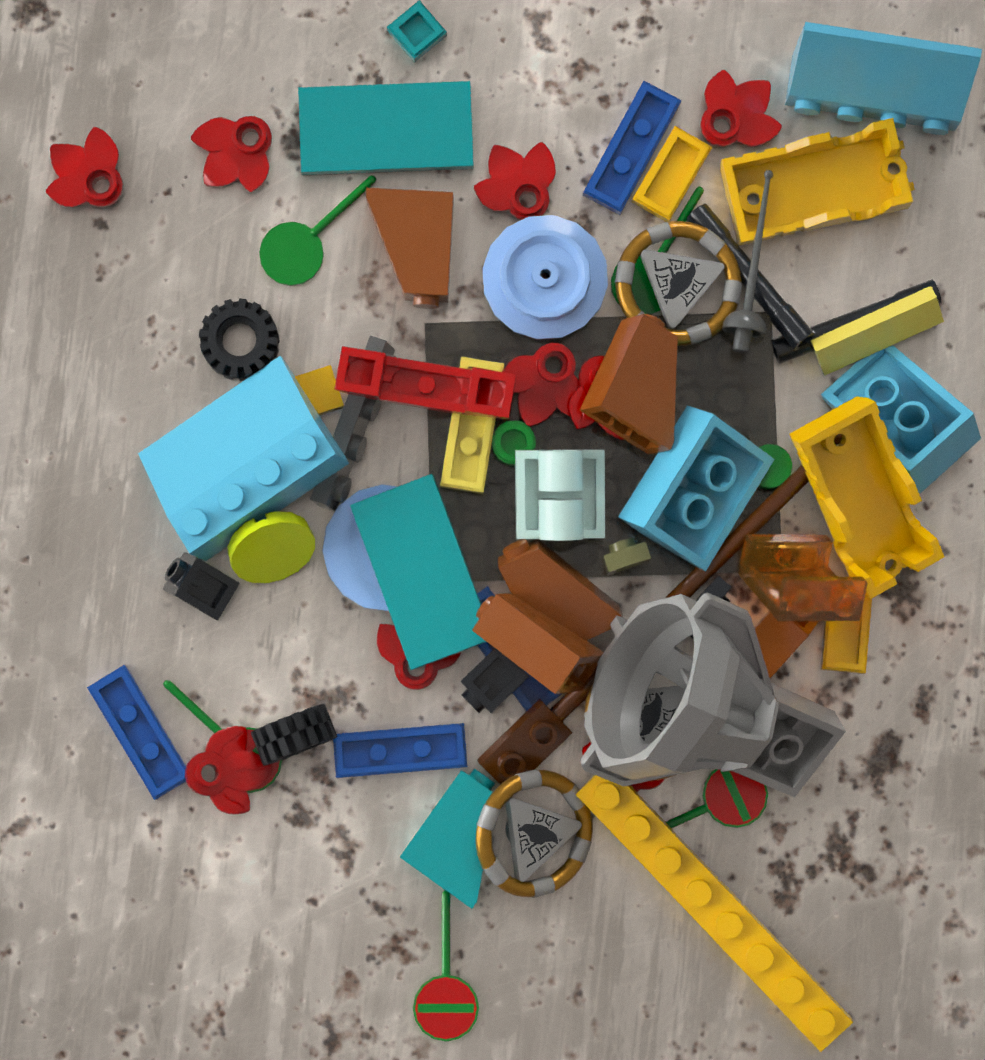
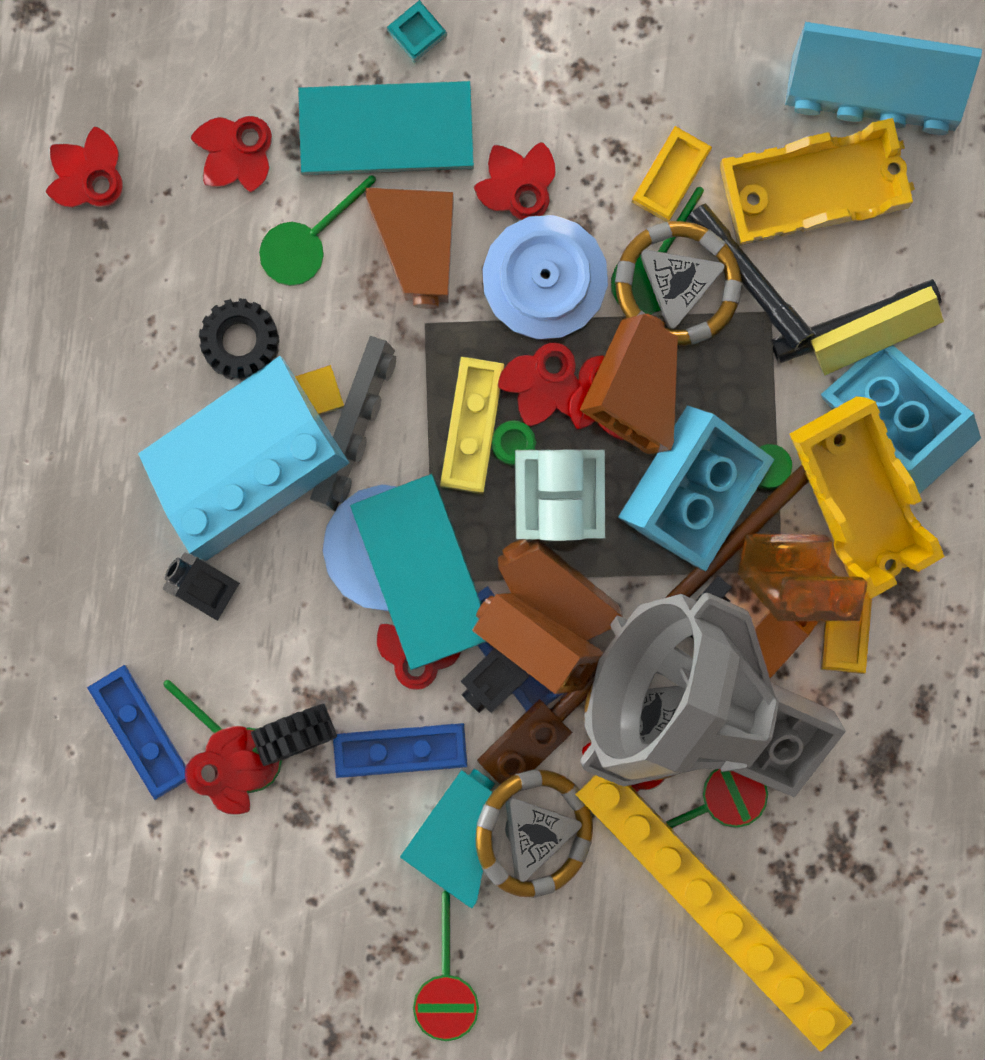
(271, 547): neon yellow tile -> none
(425, 384): red slope -> none
(625, 555): olive plate -> none
(632, 147): blue tile -> none
(742, 108): red plate -> none
(744, 322): dark grey sword -> none

